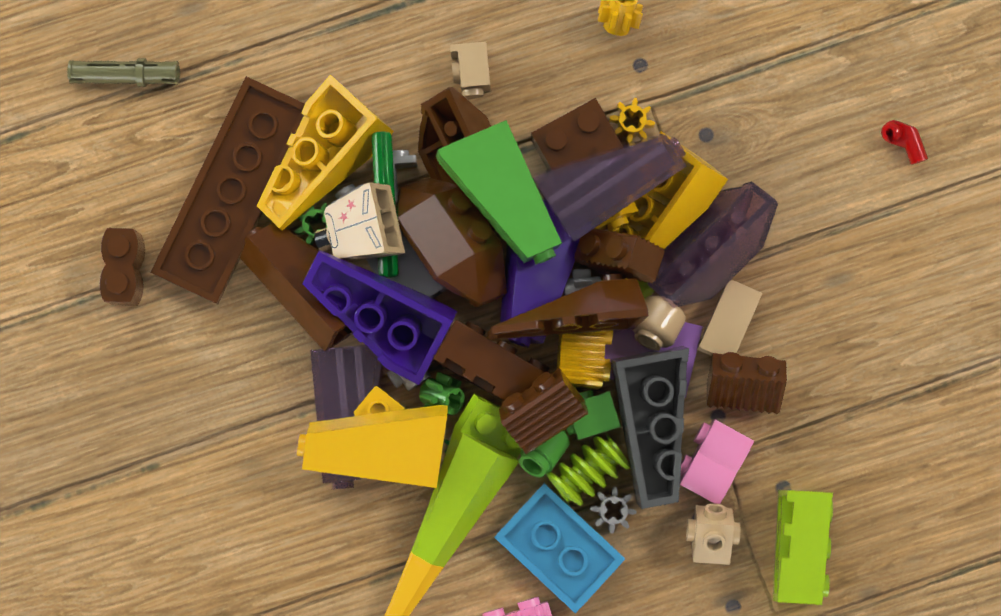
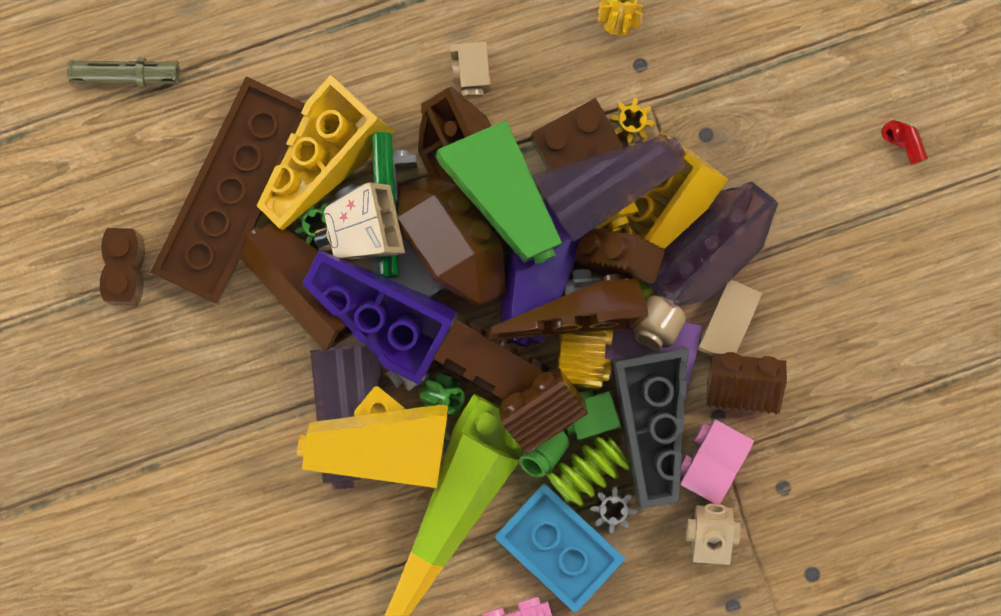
(802, 546): lime wedge -> none

